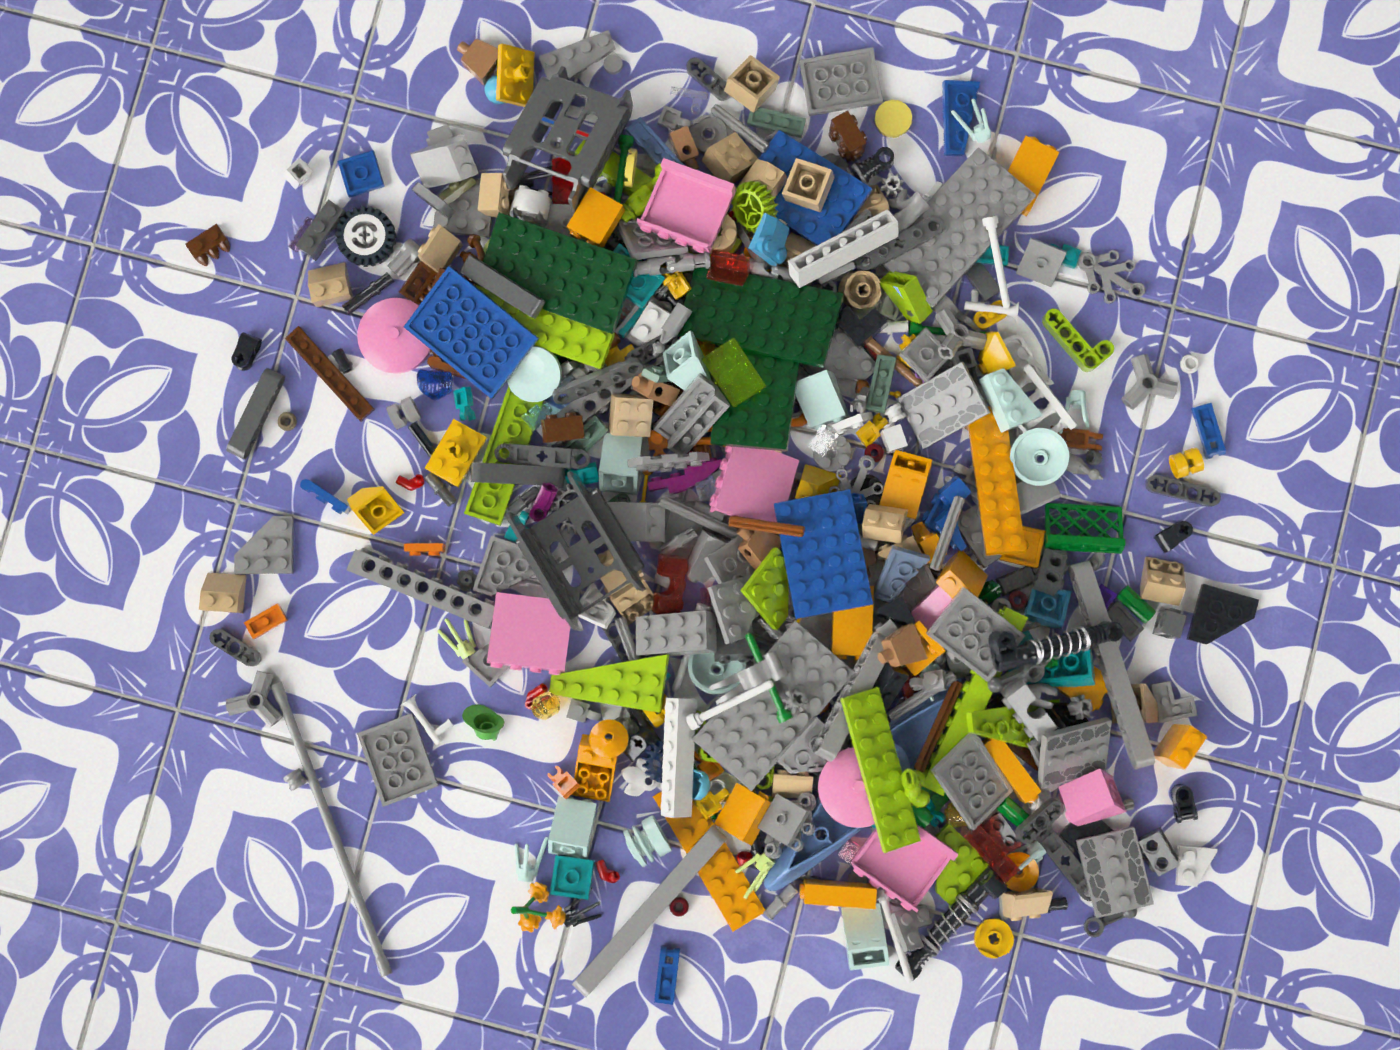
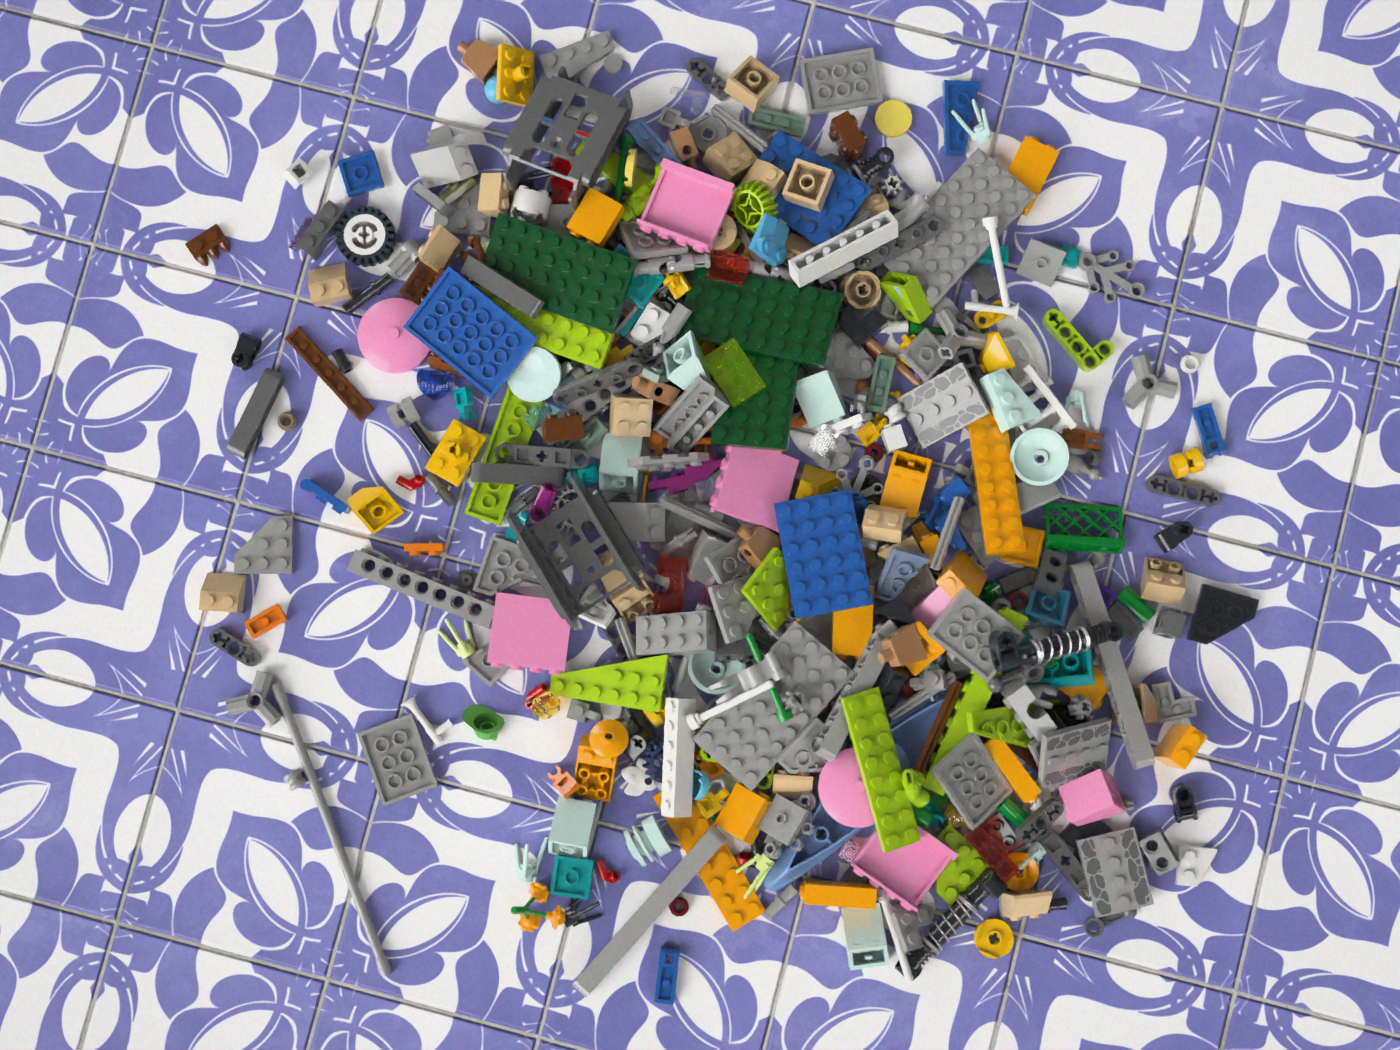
(766, 526): dark orange axle -> none

